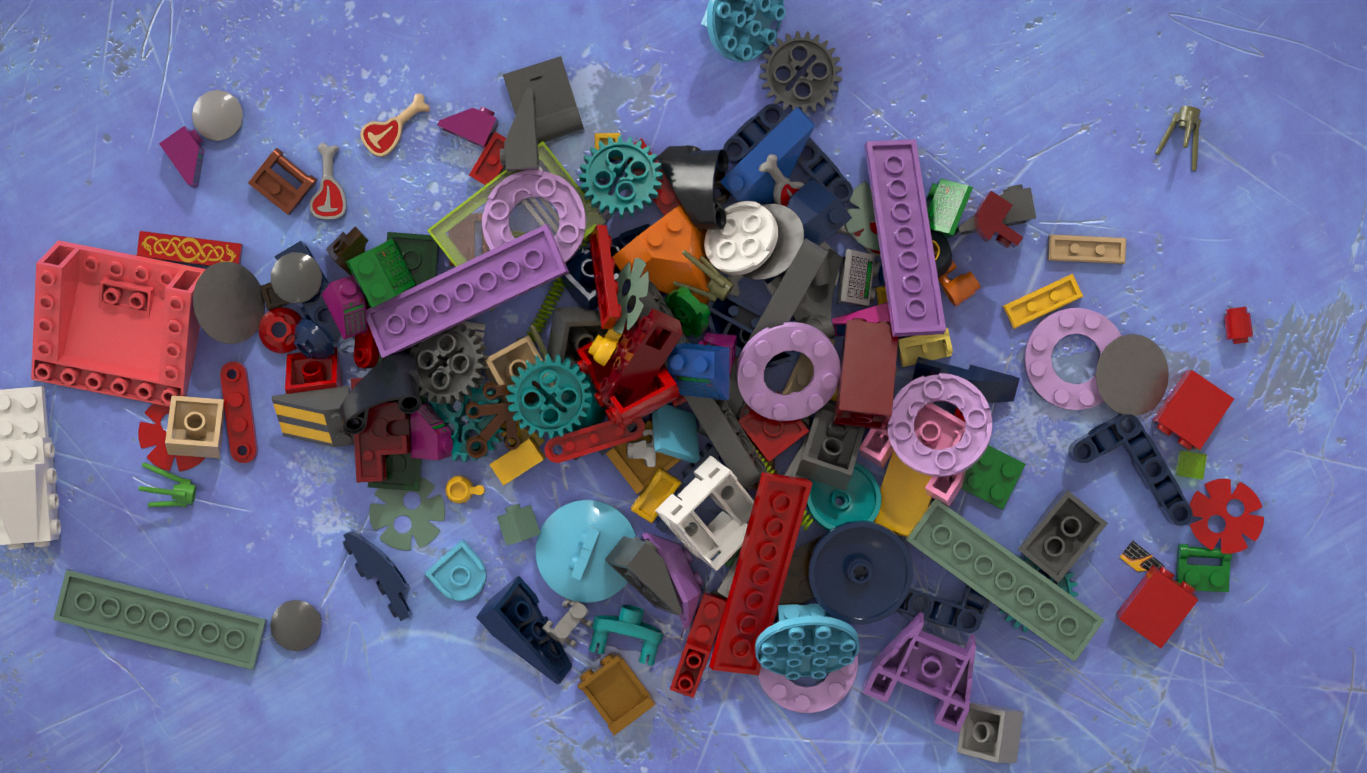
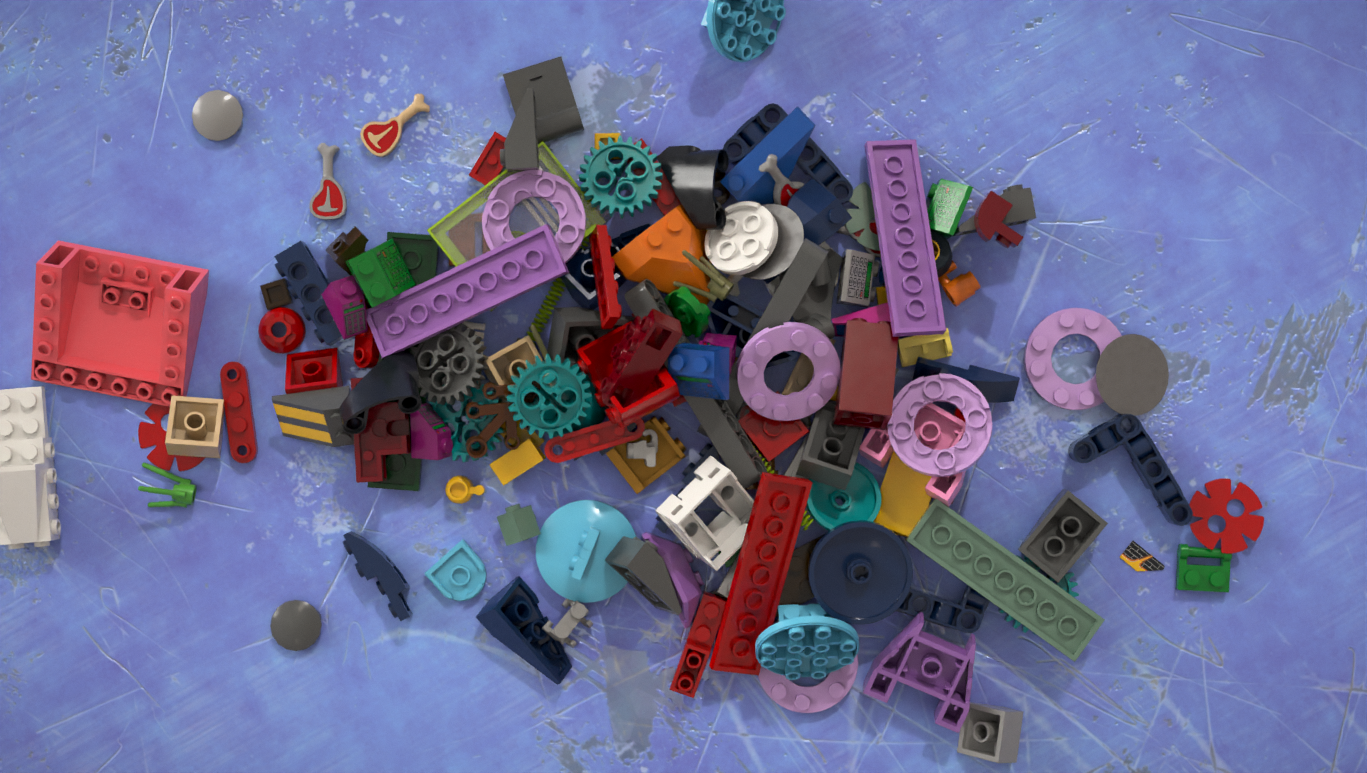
(160, 619): sand green plate -> none
(185, 153): magenta slope -> none
(187, 249): red tile -> none
(228, 302): flat silver sticker -> none
(277, 188): copper plate -> none
(296, 277): dark grey dish -> none
(312, 340): dark blue piece -> none
(421, 528): sand green piece -> none
(471, 125): magenta slope -> none
(603, 347): yellow piece -> none
(616, 692): pearl gold panel -> none
(628, 624): teal connector -> none
(638, 287): sand green piece -> none
(654, 494): yellow tile -> none
(675, 433): medium azure tile -> none
(782, 59): dark grey gear -> none
(993, 477): green plate -> none
(1042, 301): yellow tile -> none
(1086, 249): tan tile -> none
(1157, 605): red brick -> none
(1189, 121): olive plant -> none
(1191, 464): clear neon green tile -> none
(1192, 410): red brick -> none
(1238, 325): red brick -> none

